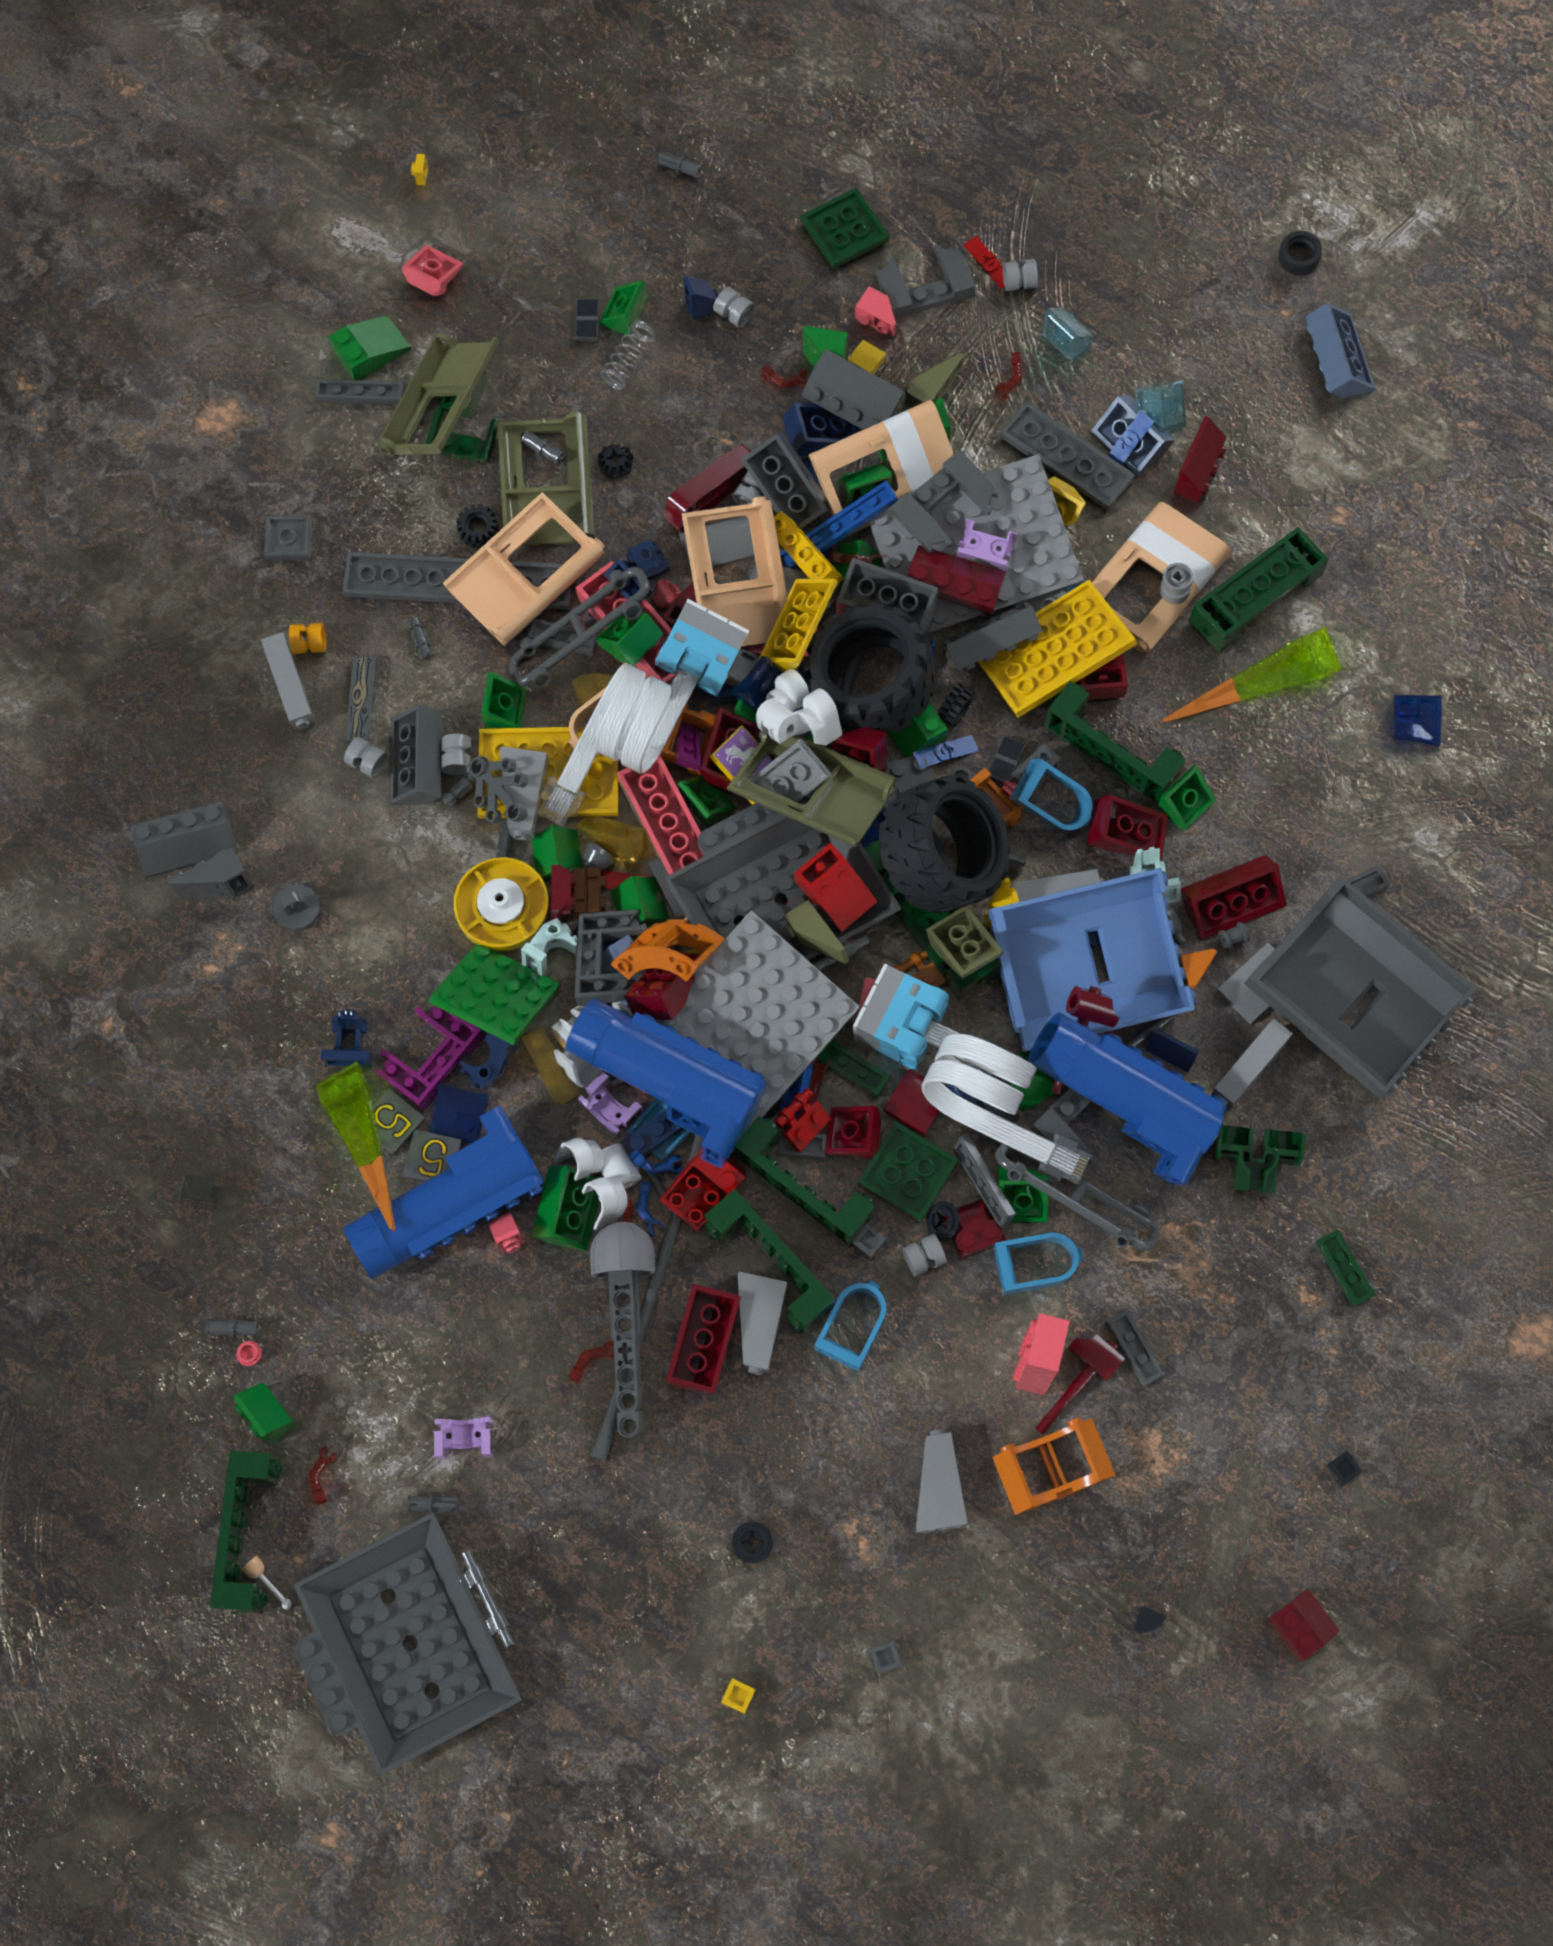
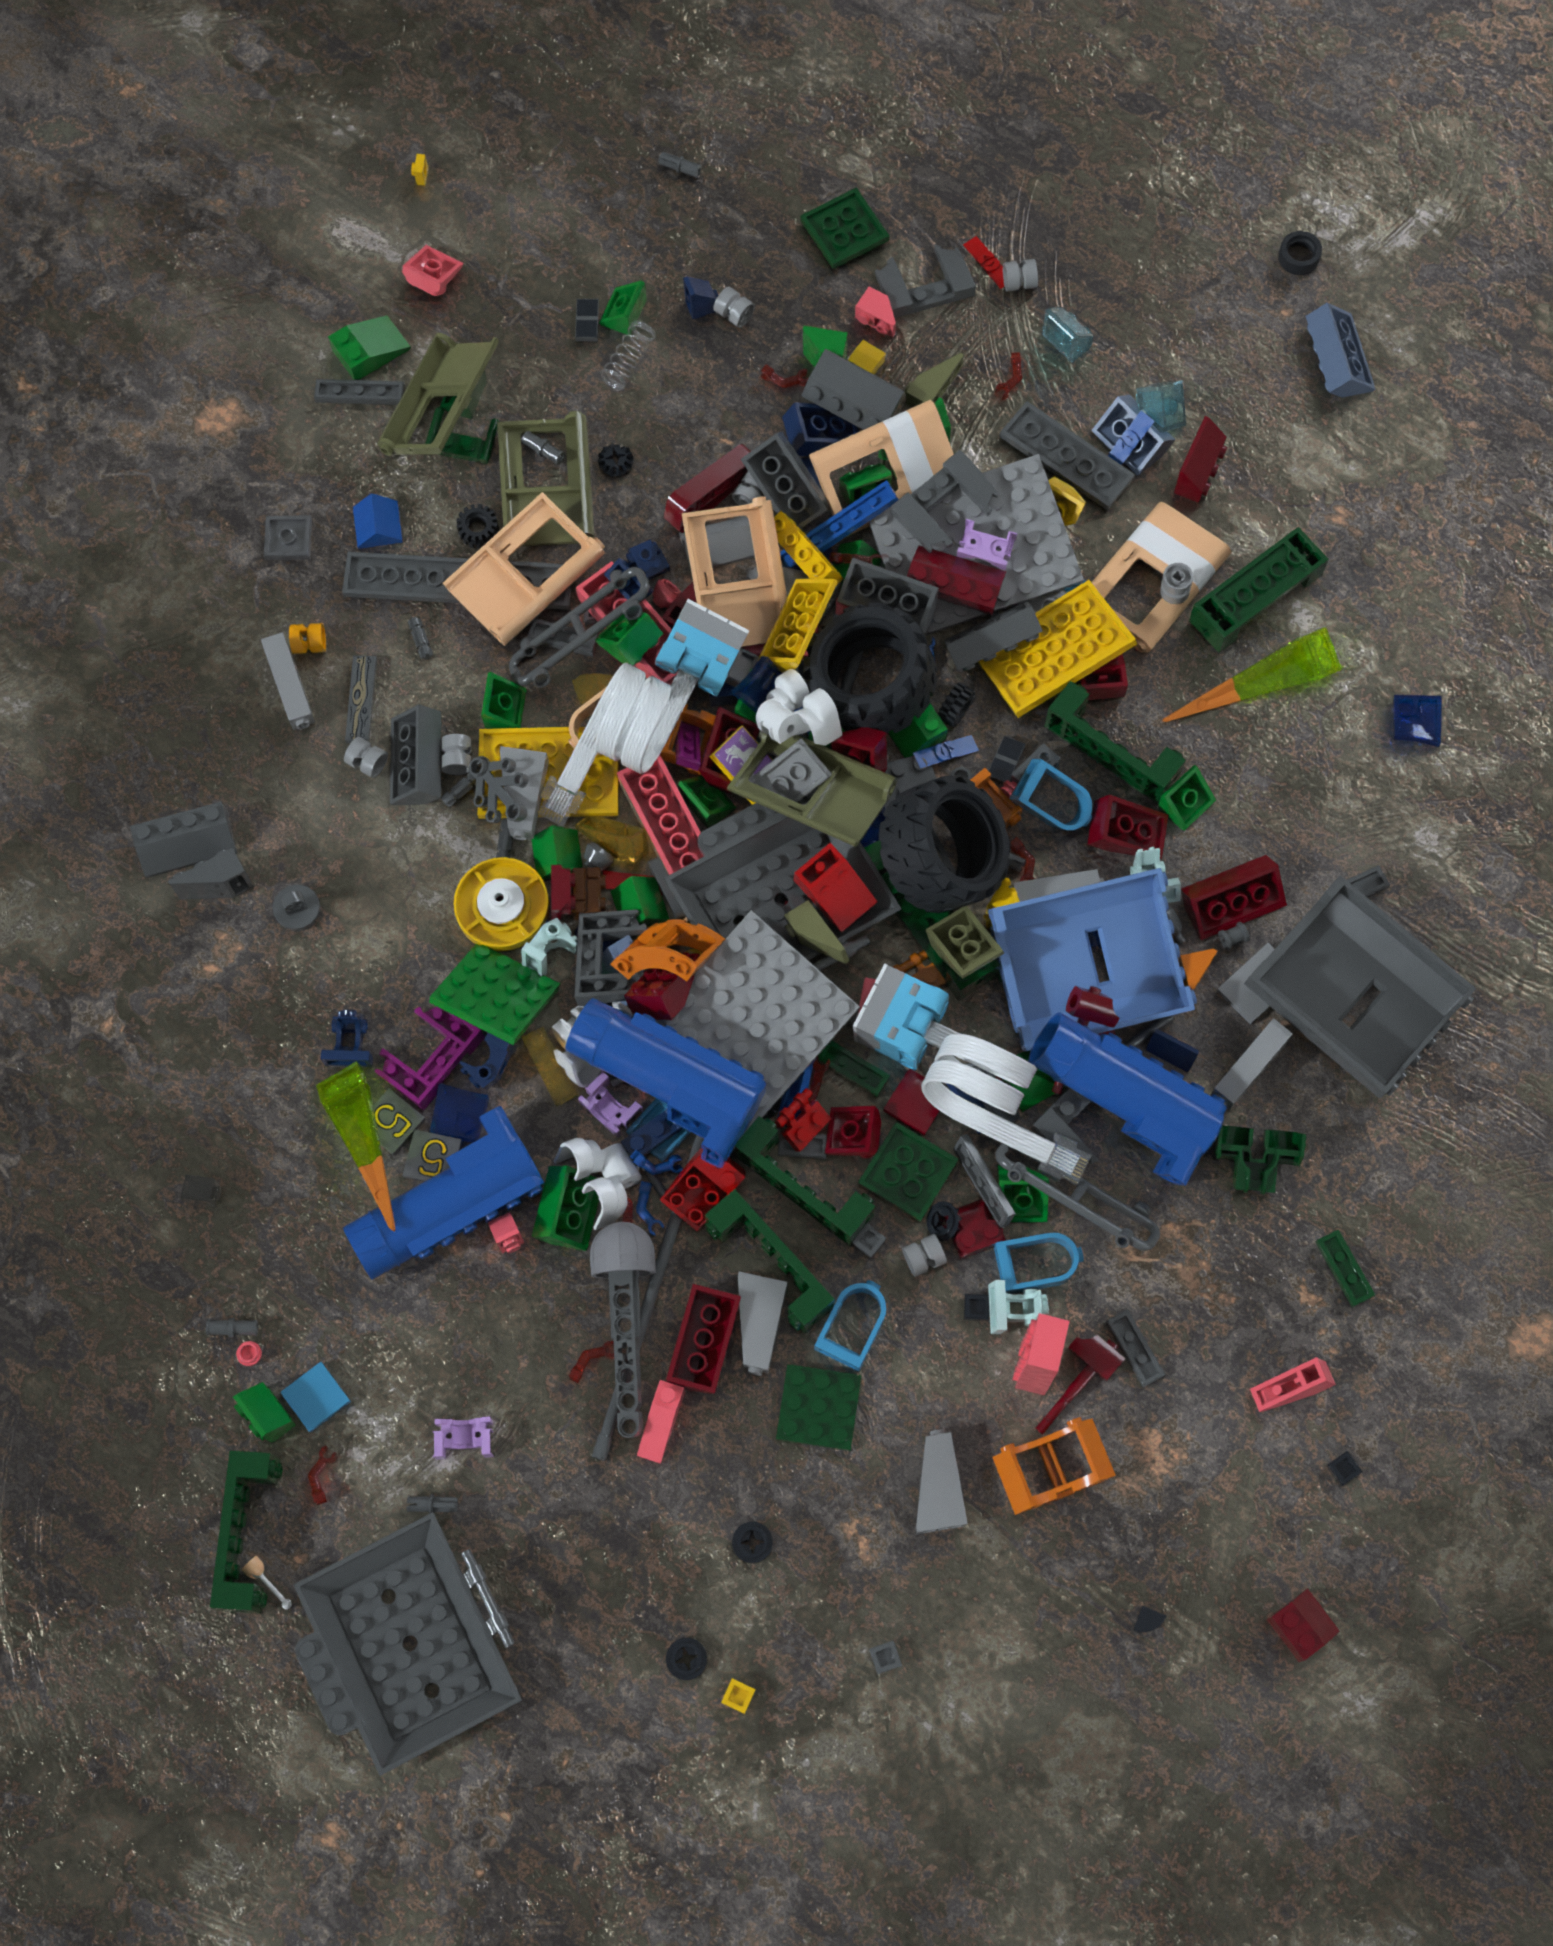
(315, 1397): none -> dark azure tile
(377, 522): none -> blue slope
(660, 1421): none -> coral slope
(693, 1648): none -> black gear
(818, 1407): none -> dark green plate
(976, 1307): none -> black tile
(999, 1306): none -> light aqua tile
(1018, 847): none -> clear red arm
(1293, 1385): none -> coral slope

